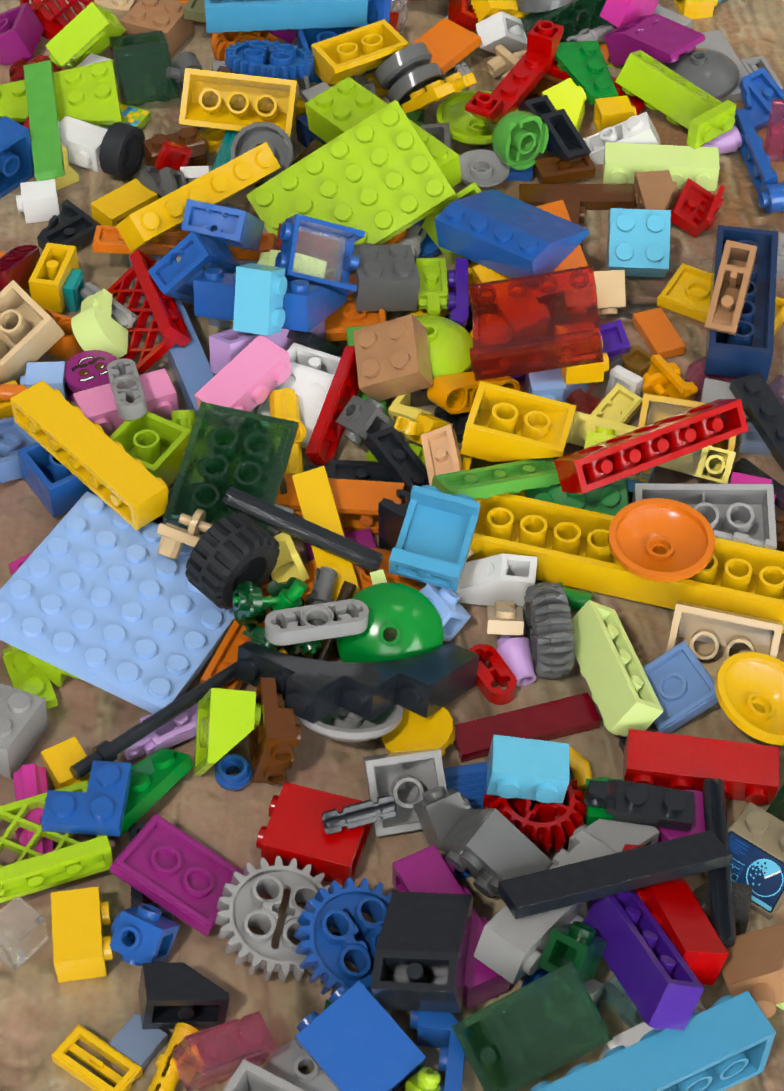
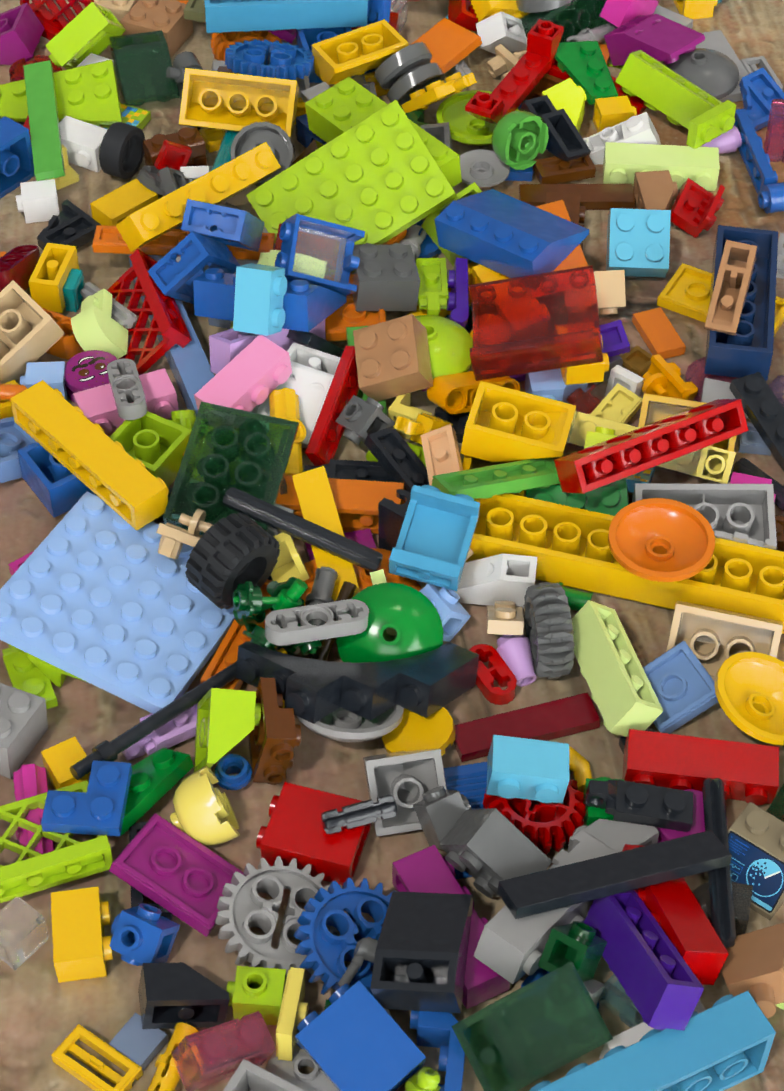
(204, 810): none -> light yellow cylinder
(256, 991): none -> lime brick
(291, 1013): none -> light yellow plate
(364, 950): none -> dark grey hand

